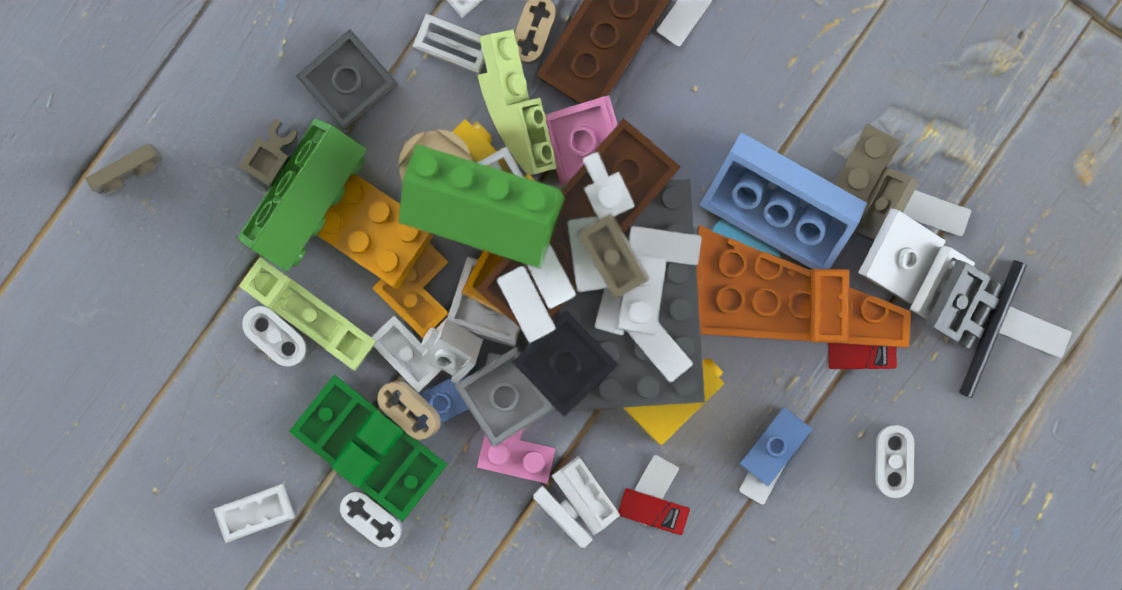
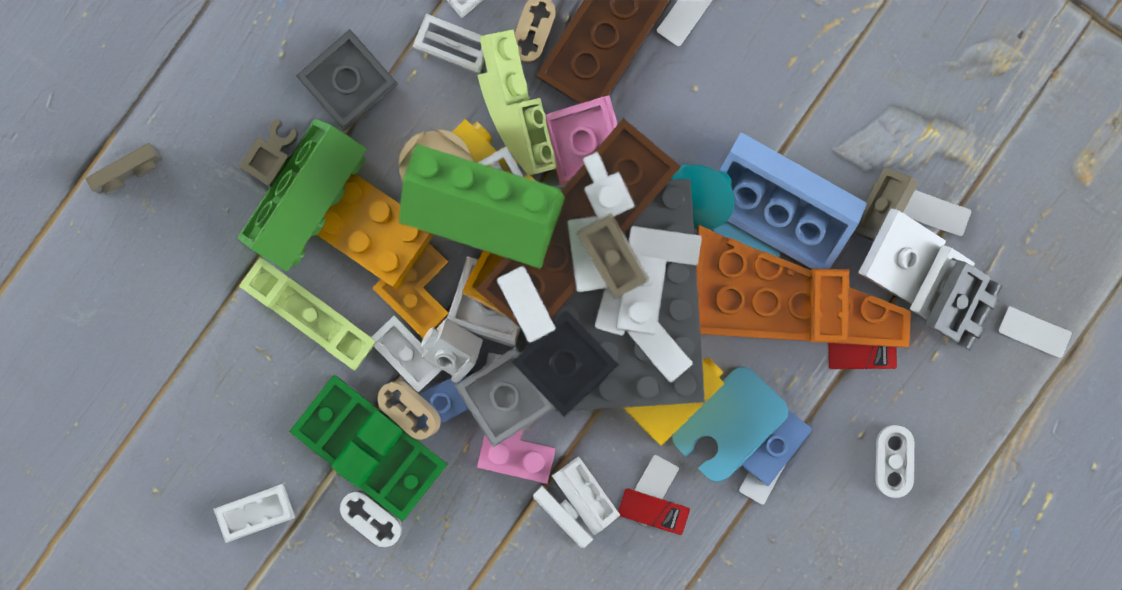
(273, 339): white plate -> none
(552, 280): white sticker -> none
(710, 193): none -> teal dish
(738, 419): none -> medium azure piece
(866, 162): dark tan plate -> none
(992, 329): black piece -> none

